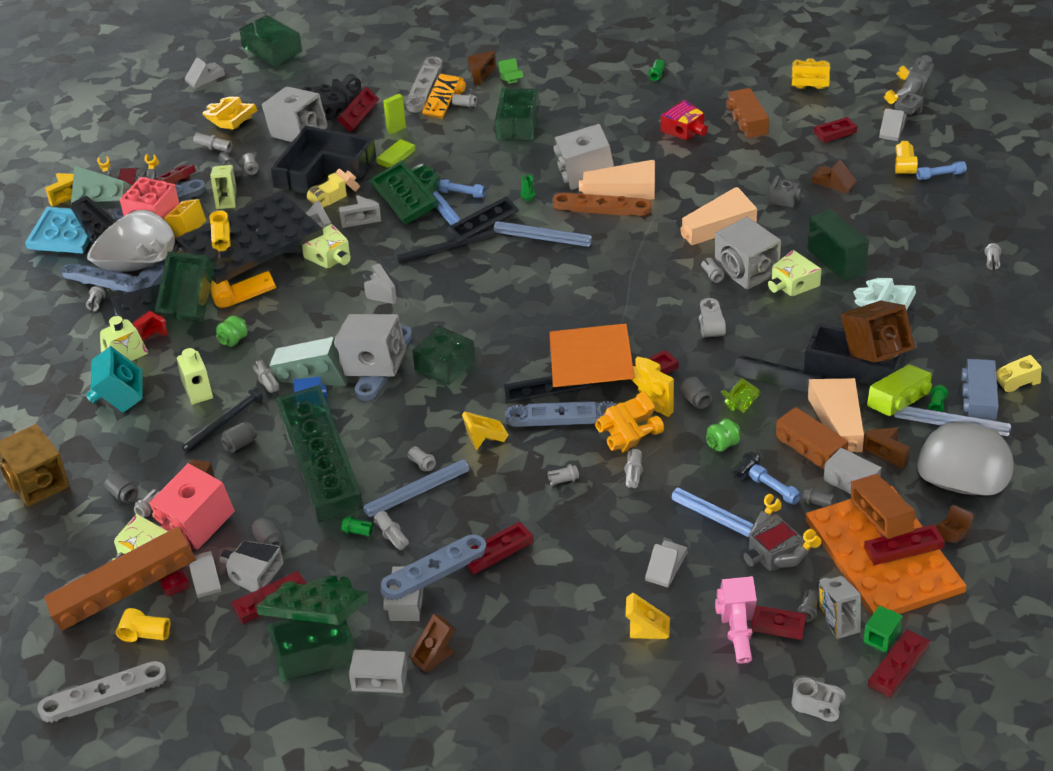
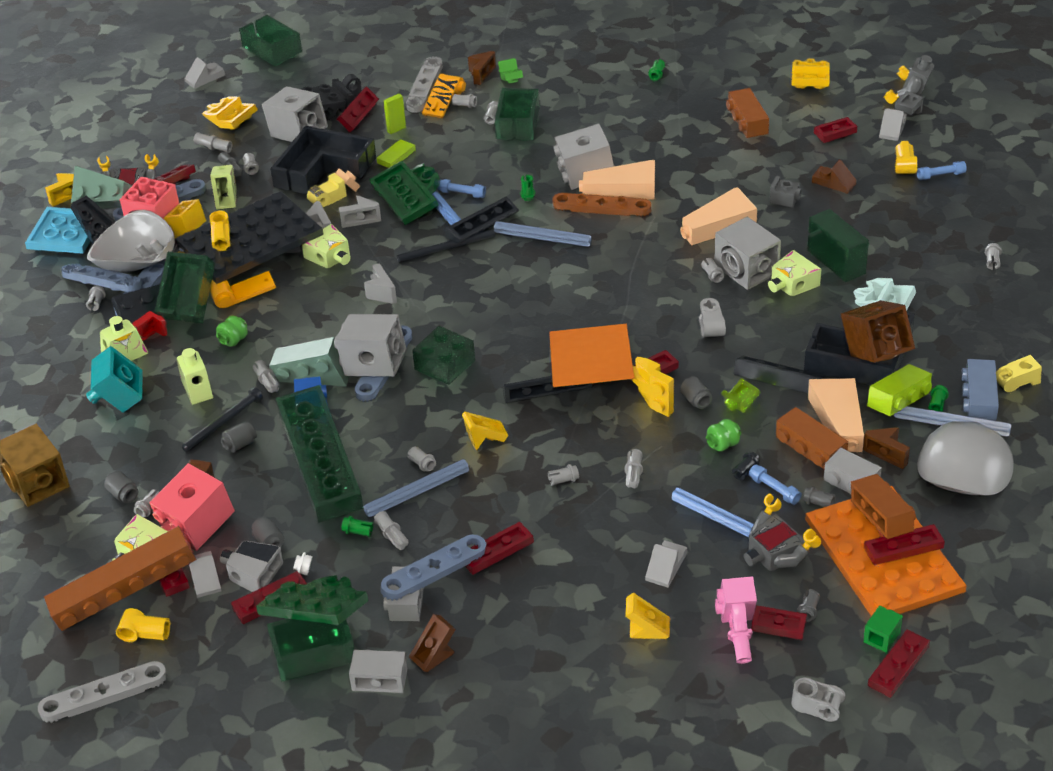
(303, 563): none -> white plate
(491, 112): none -> light grey pin
(549, 413): sand blue piece -> none
(623, 422): light orange hips -> none
(683, 121): red torso -> none
(840, 606): light grey torso -> none
(956, 524): reddish brown bracket -> none

